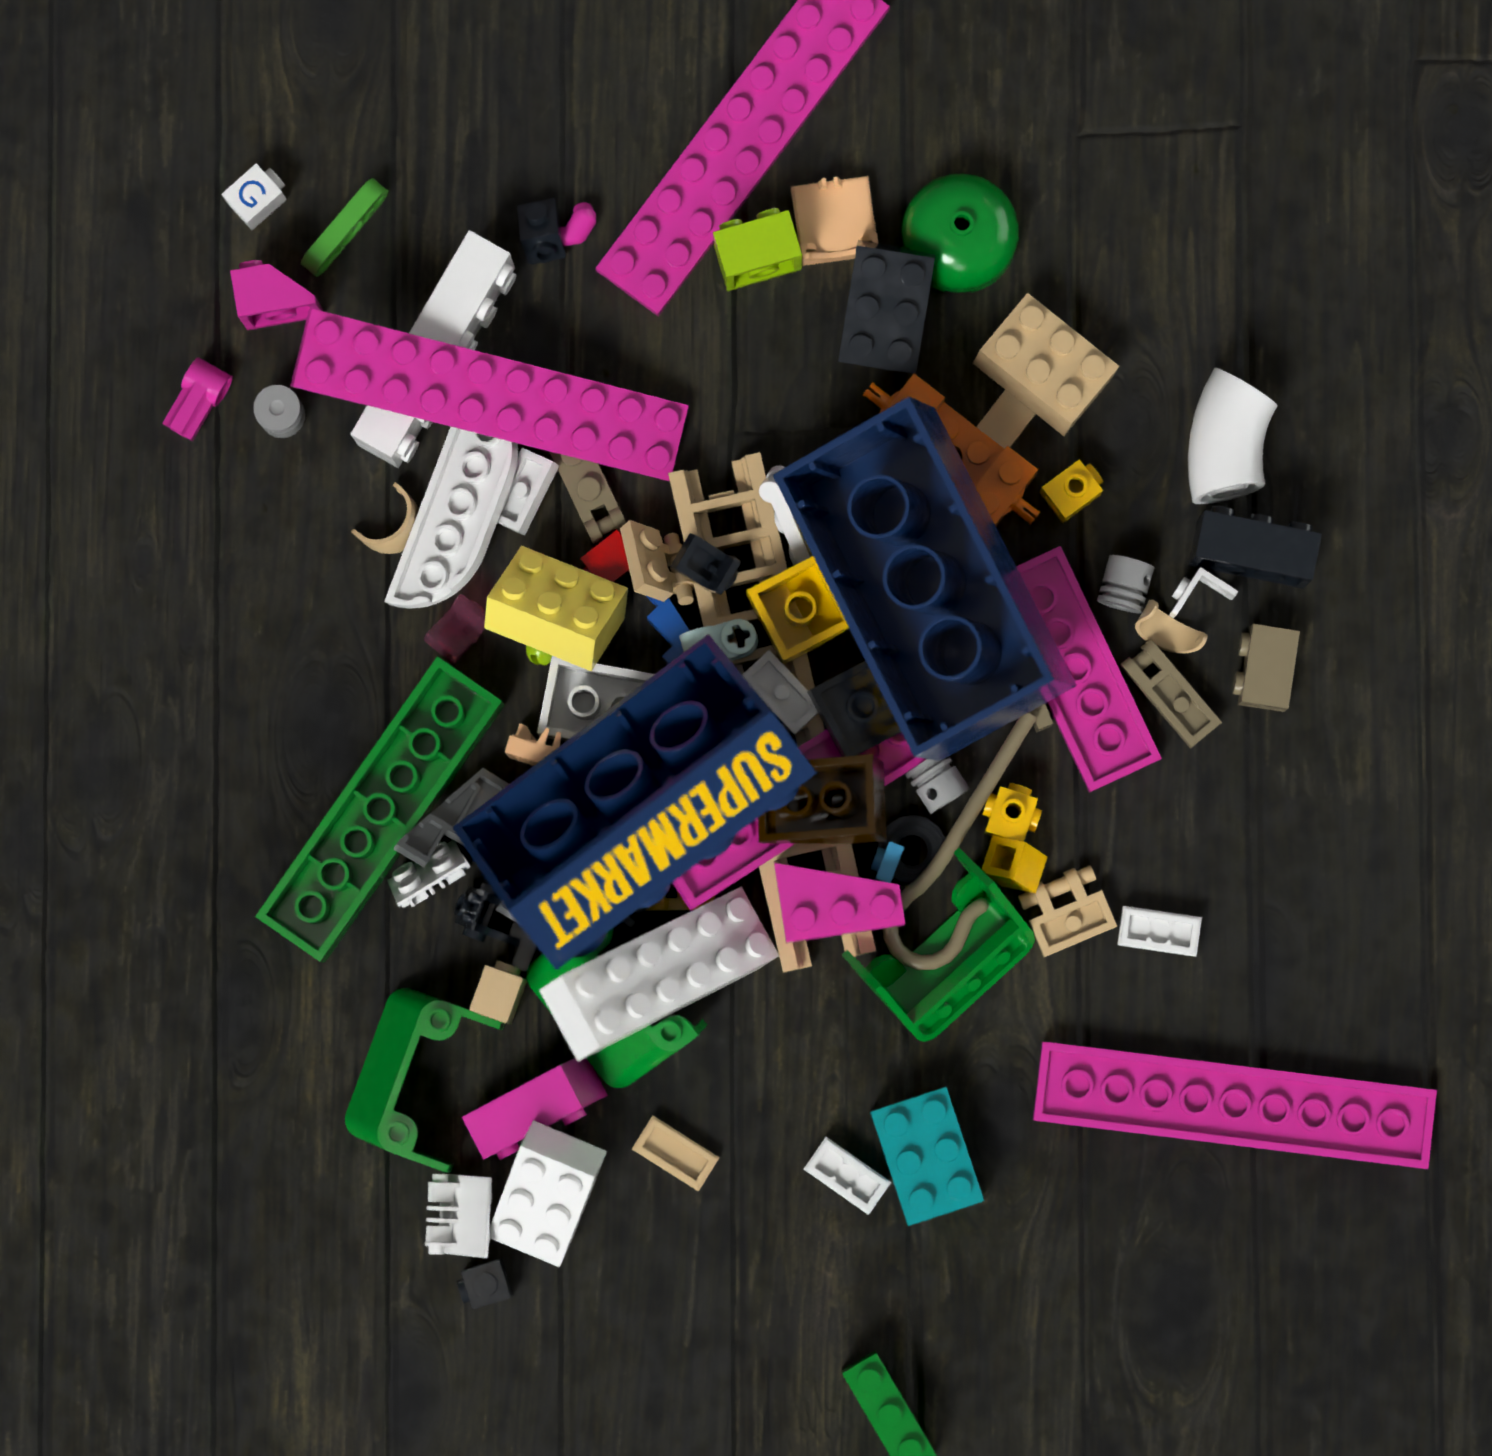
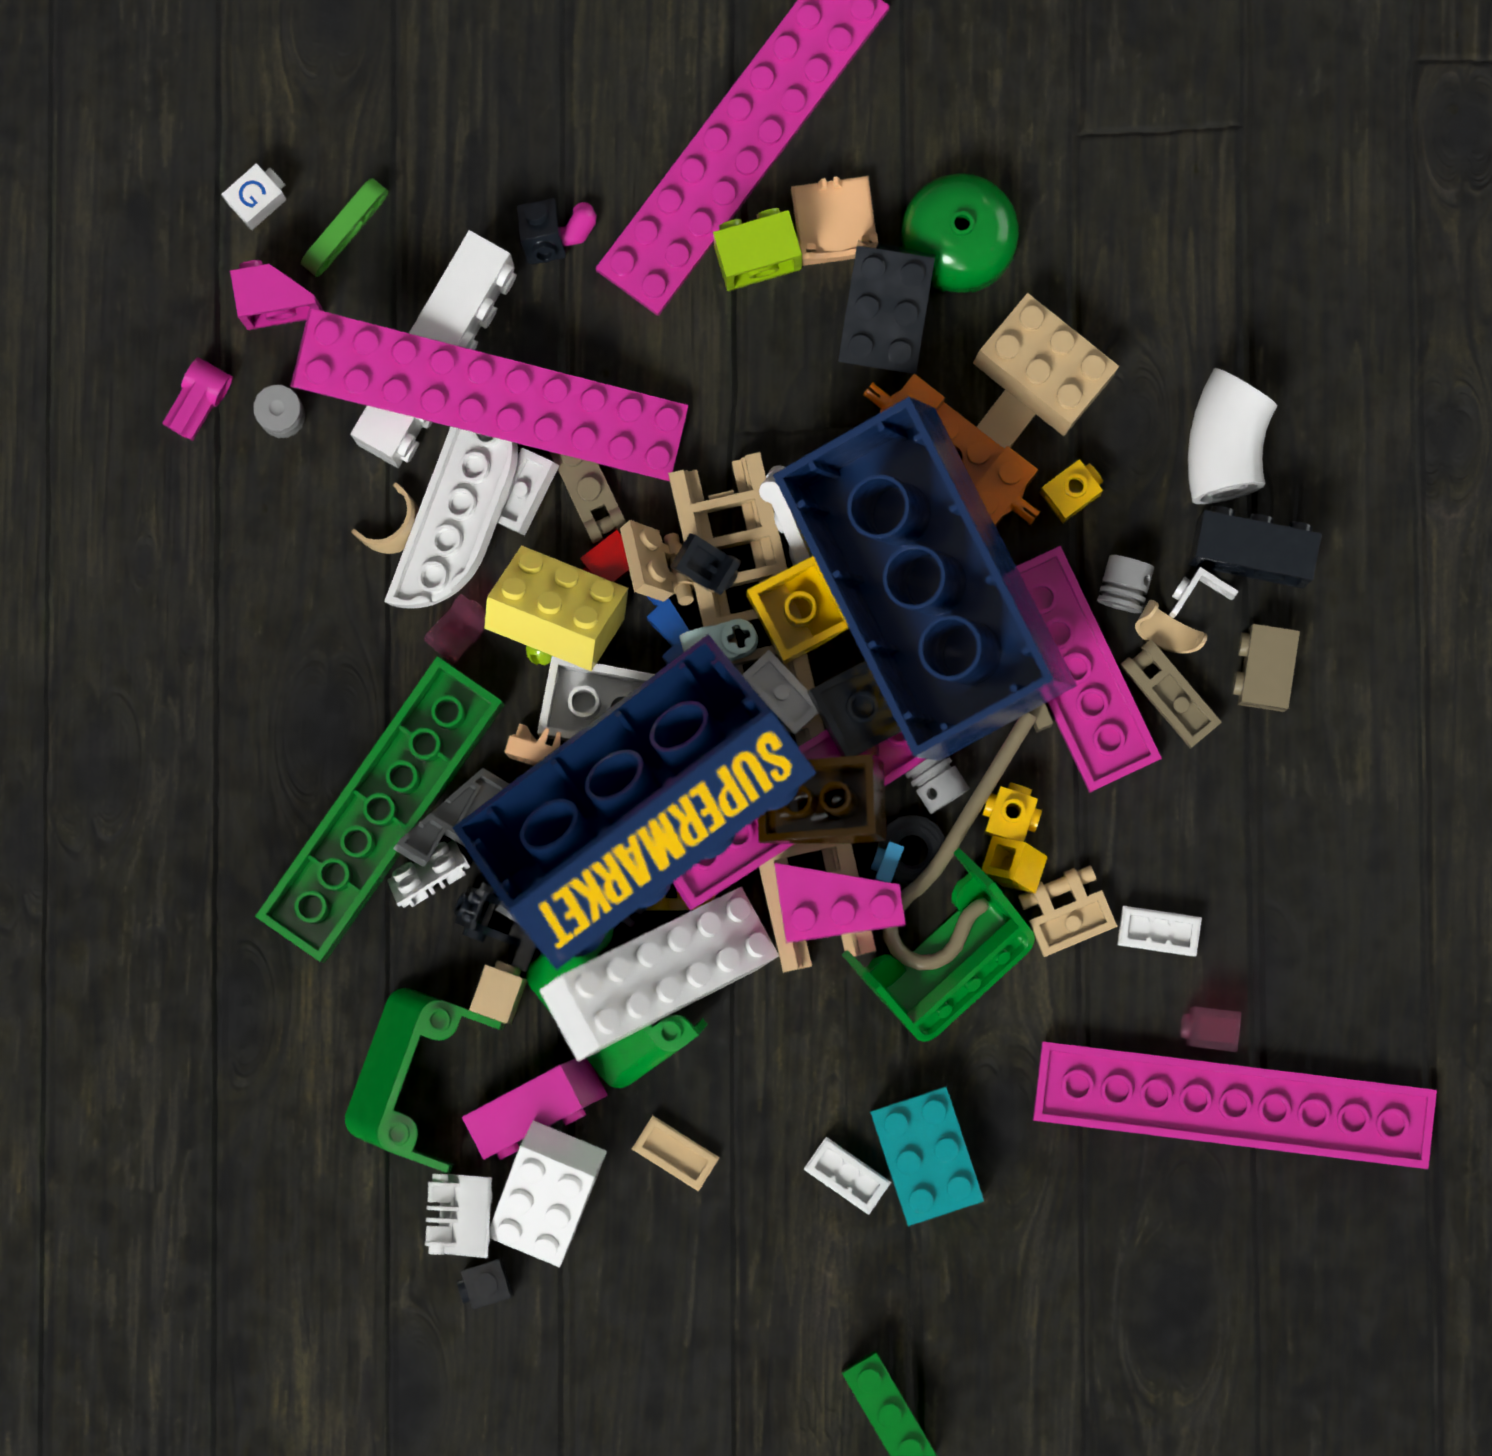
(1211, 1028): none -> clear pink brick

